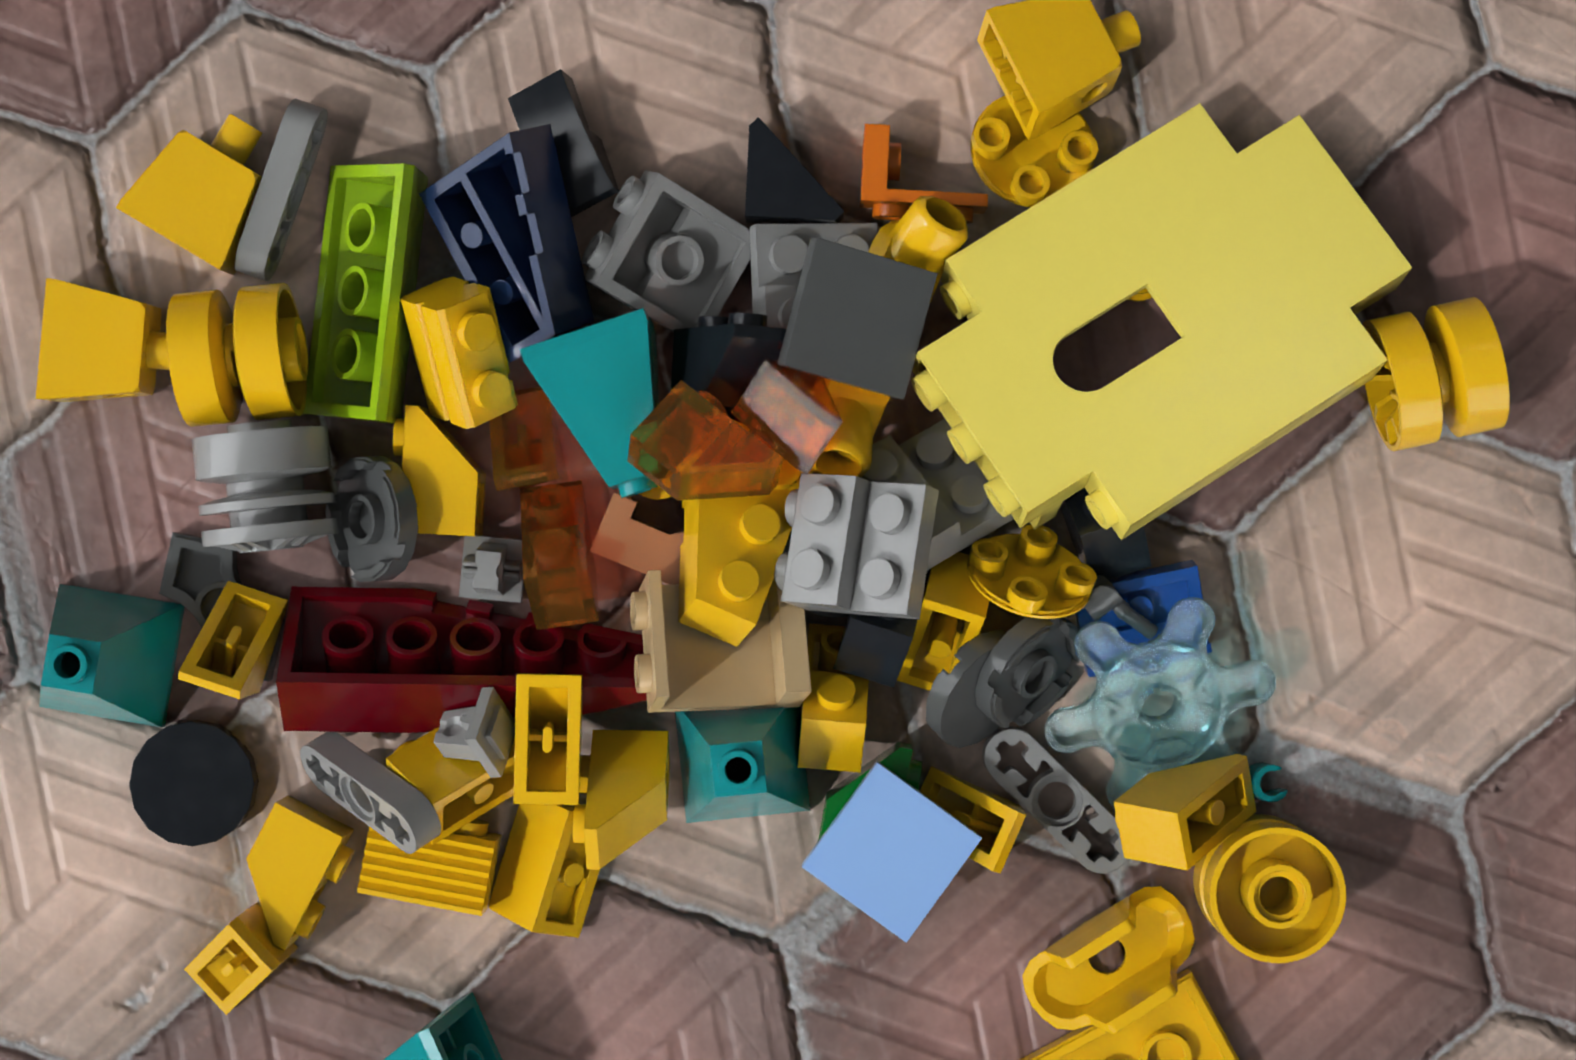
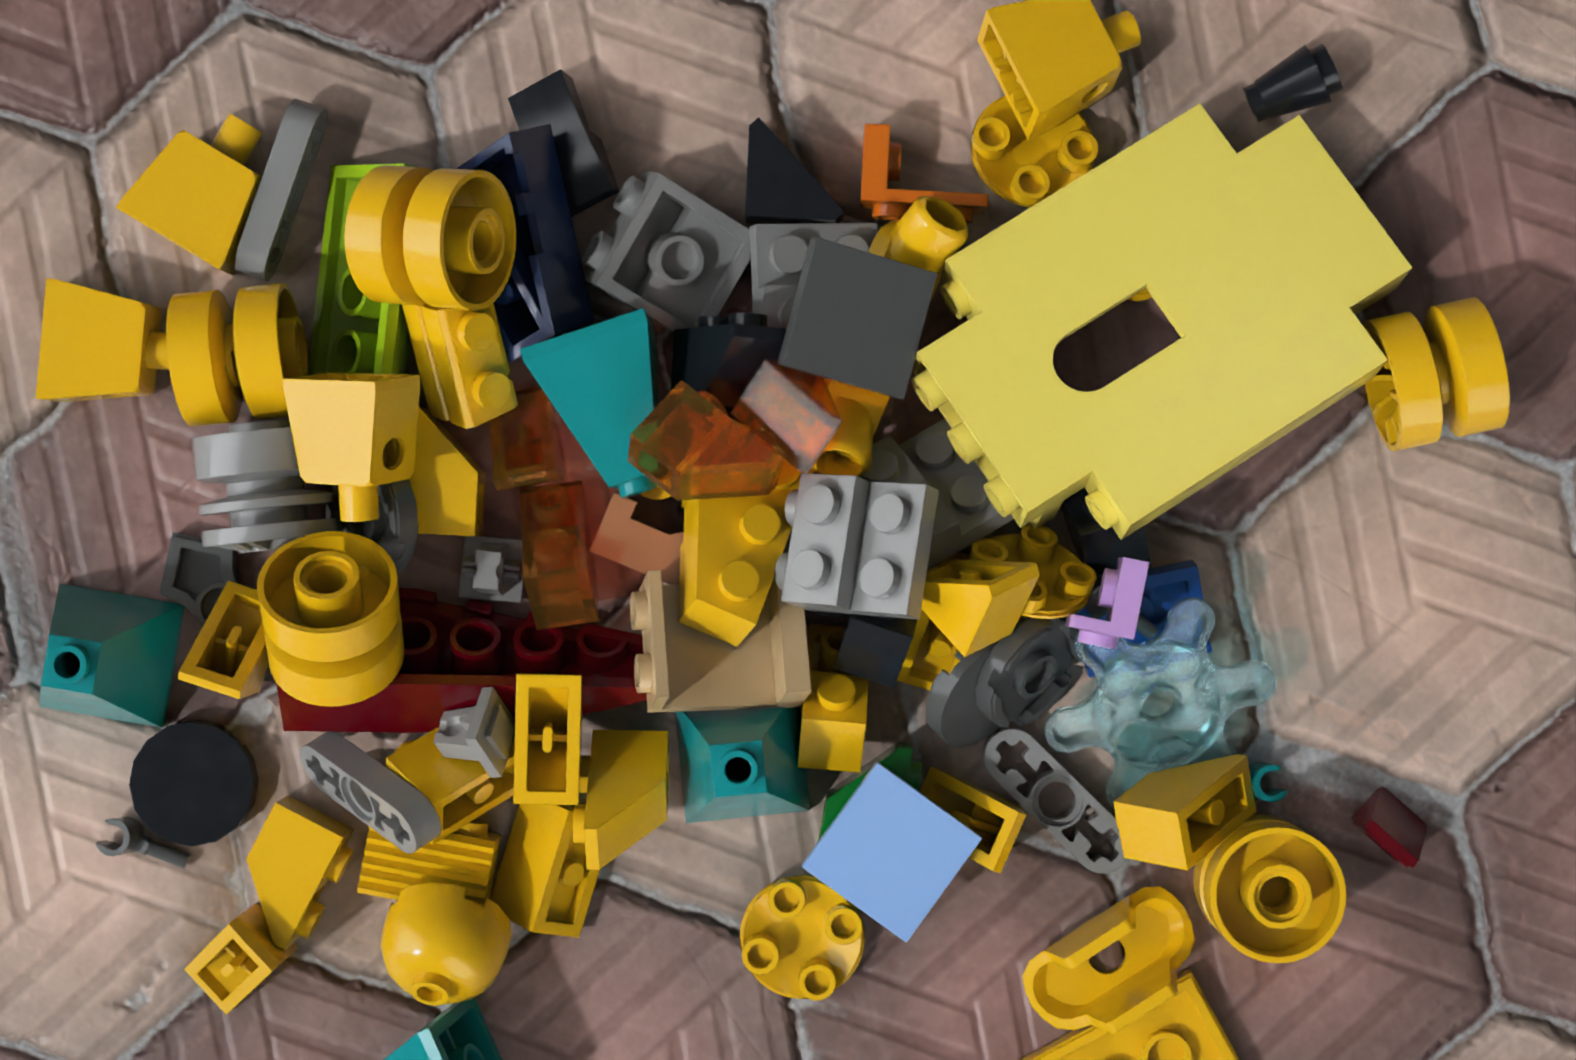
(137, 842): none -> dark grey hand
(331, 618): none -> yellow wheel
(354, 433): none -> yellow torso
(430, 237): none -> yellow wheel
(443, 944): none -> yellow cylinder
(801, 938): none -> yellow dish
(977, 600): none -> yellow slope
(1122, 594): none -> lavender bracket
(1294, 84): none -> black cone
(1392, 827): none -> dark red slope

